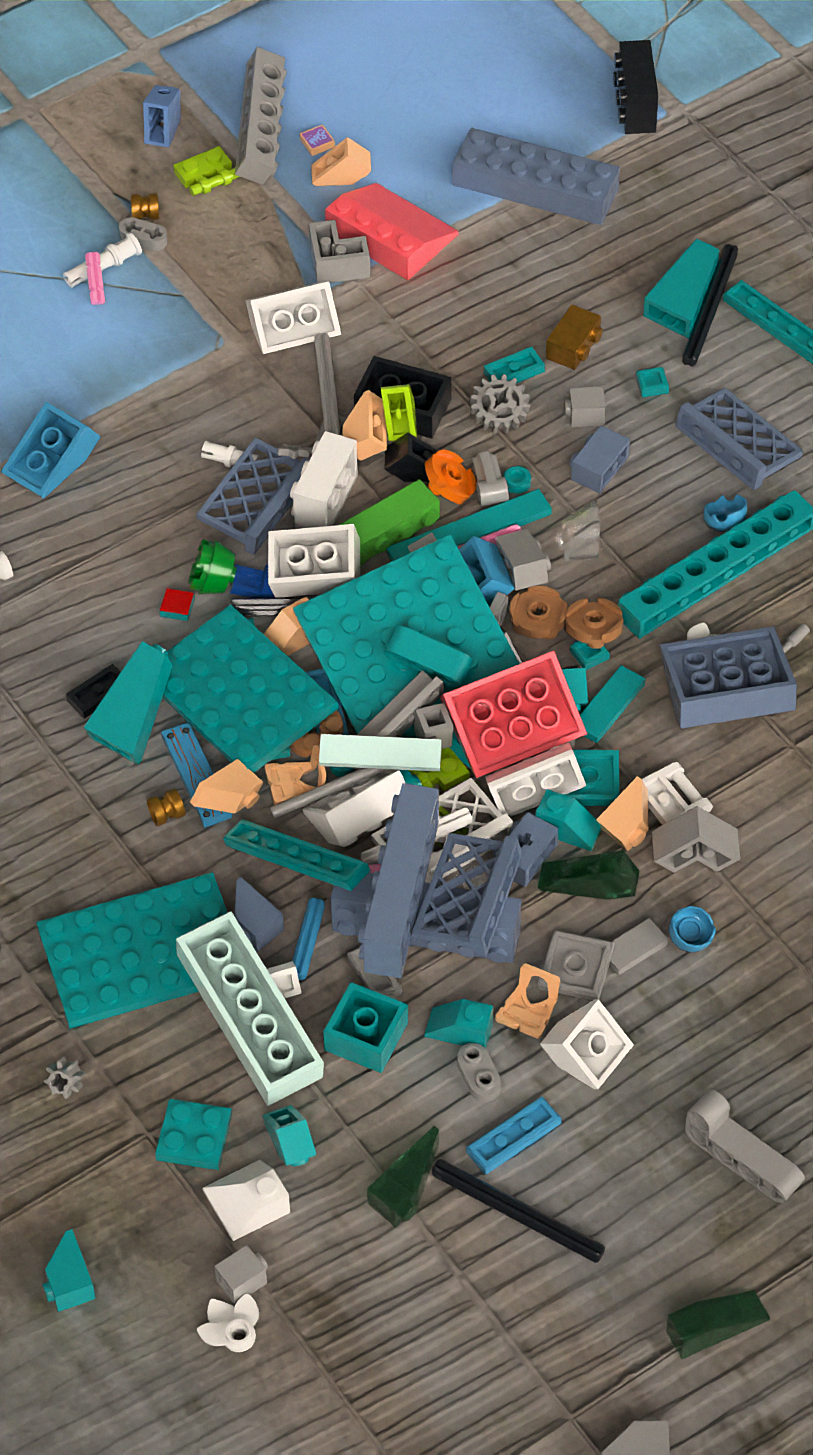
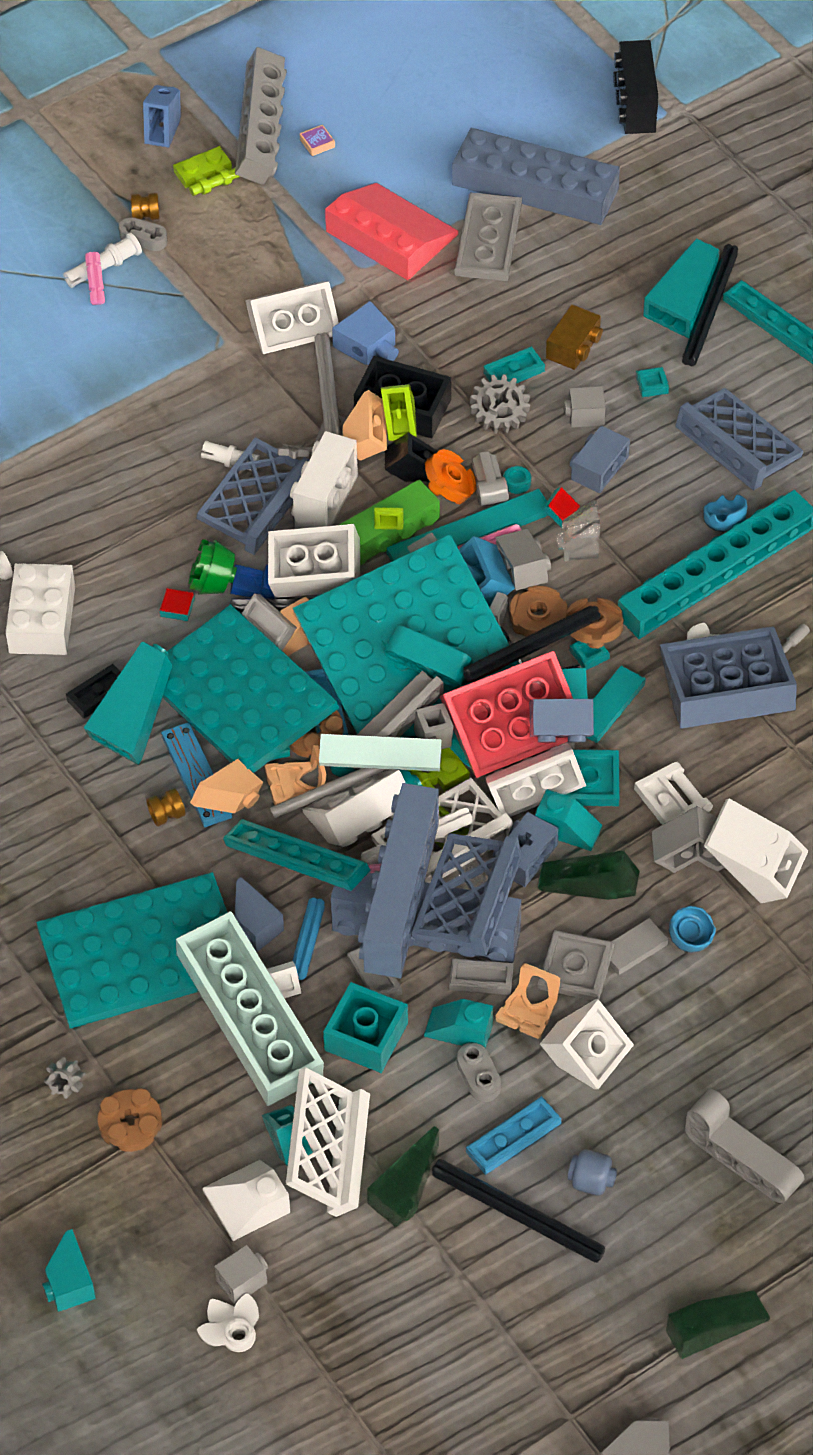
(40, 609): none -> white brick
(50, 451): dark azure slope -> none
(125, 1103): none -> medium nougat plate
(193, 1134): teal plate -> none
(269, 621): none -> light grey tile
(335, 257): light grey brick -> none
(342, 165): light nougat slope -> none
(346, 1147): none -> white fence
(365, 335): none -> medium blue torso
(389, 518): none -> lime slope
(481, 976): none -> light grey tile
(488, 236): none -> light grey tile
(531, 644): none -> black axle
(560, 506): none -> red tile
(561, 719): none -> sand blue brick
(592, 1172): none -> sand blue head
(627, 816): light nougat slope -> none
(756, 851): none -> white slope

